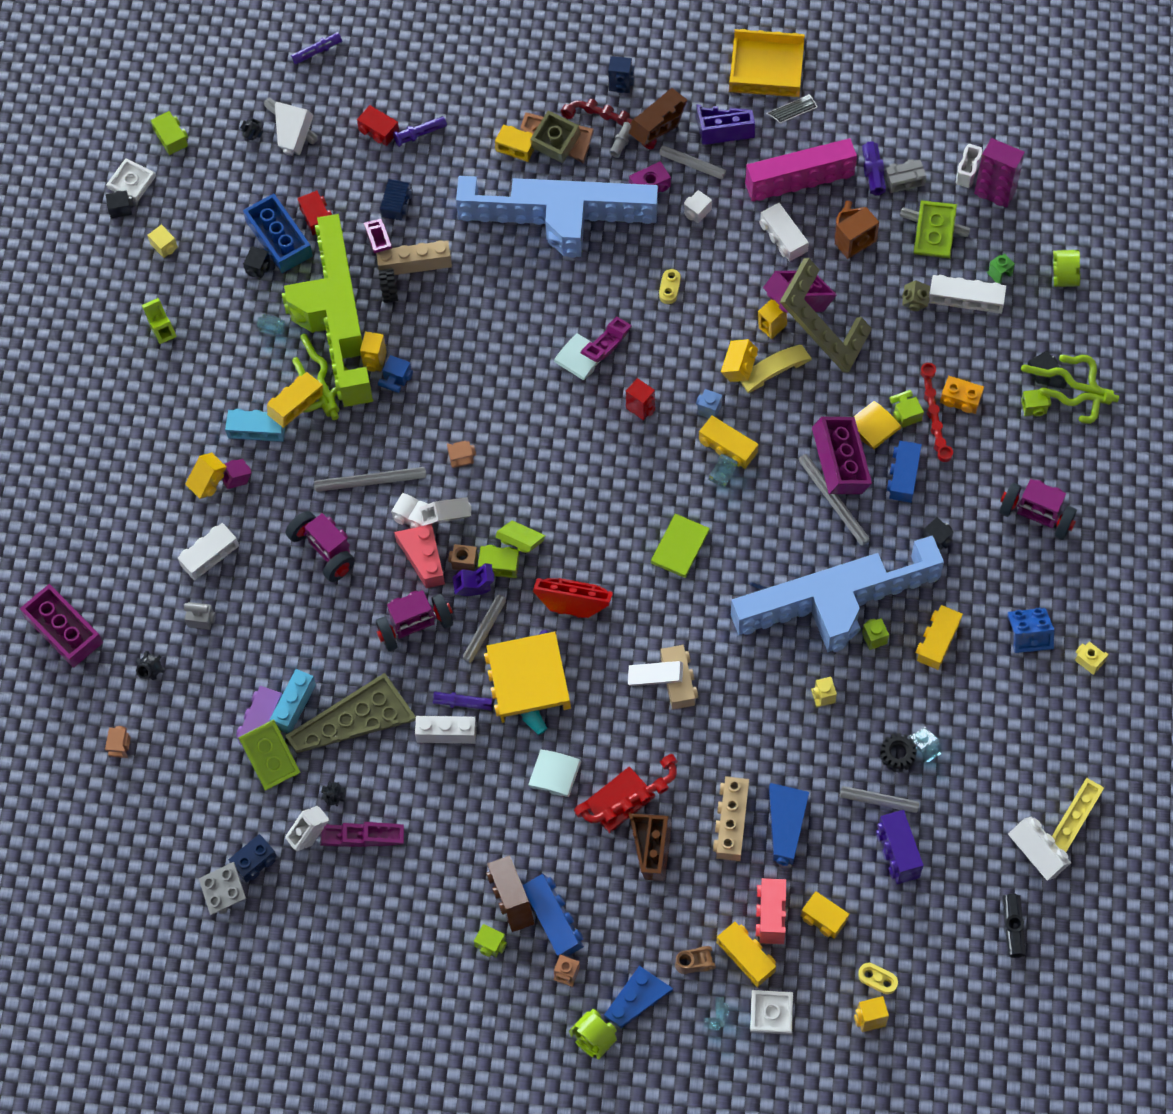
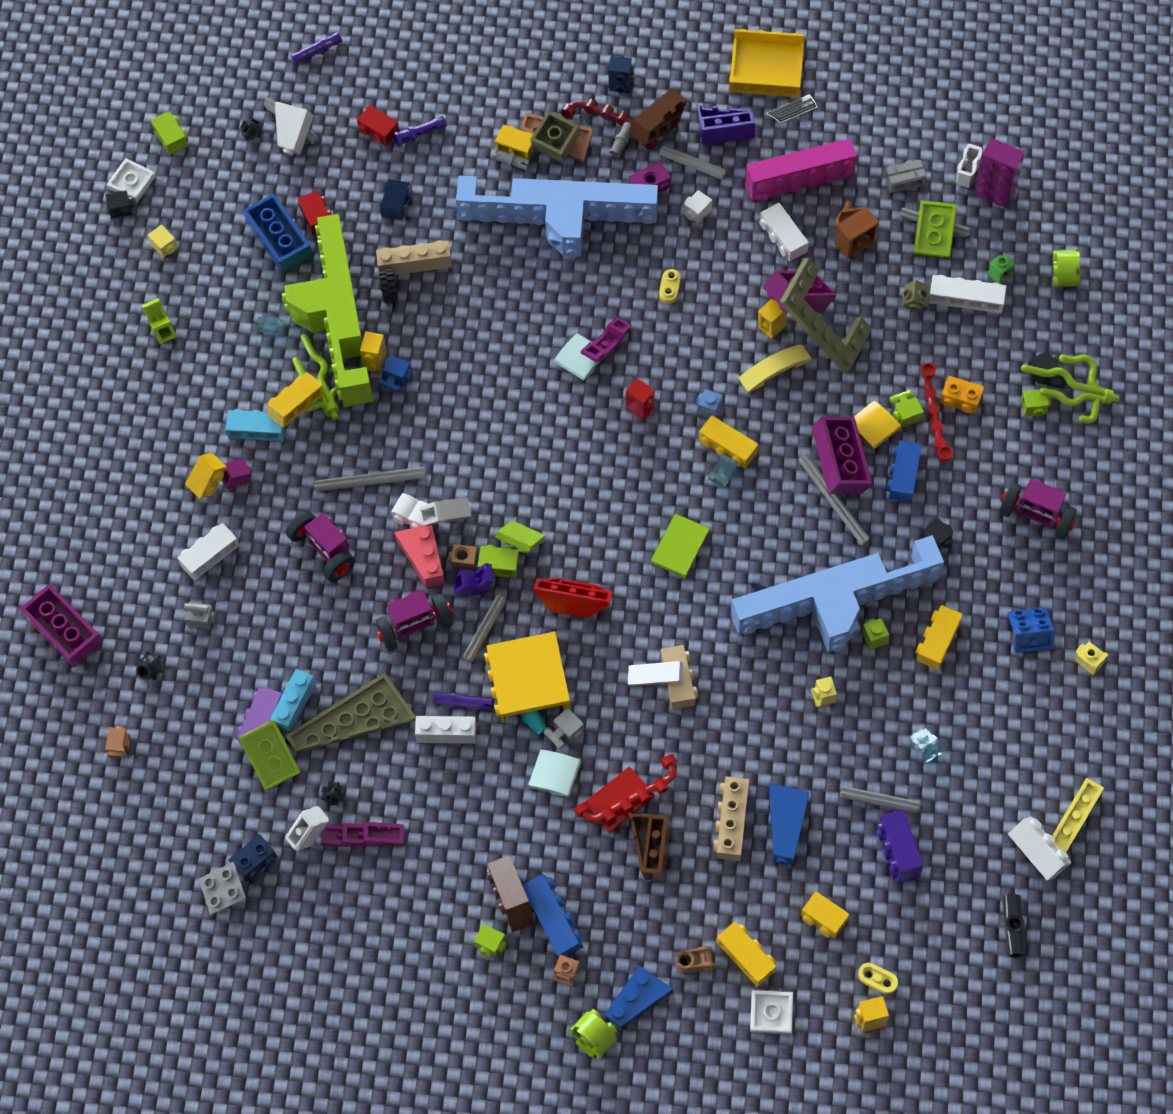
(257, 262): black brick -> none
(377, 235): slope -> none
(461, 453): nougat window -> none
(511, 159): none -> light grey pin
(566, 726): none -> light grey brick
(721, 1011): clear light blue bracket -> none
(739, 360): yellow brick -> none
(771, 911): coral wedge -> none
(874, 168): dark purple piece -> none
(892, 762): black tyre -> none

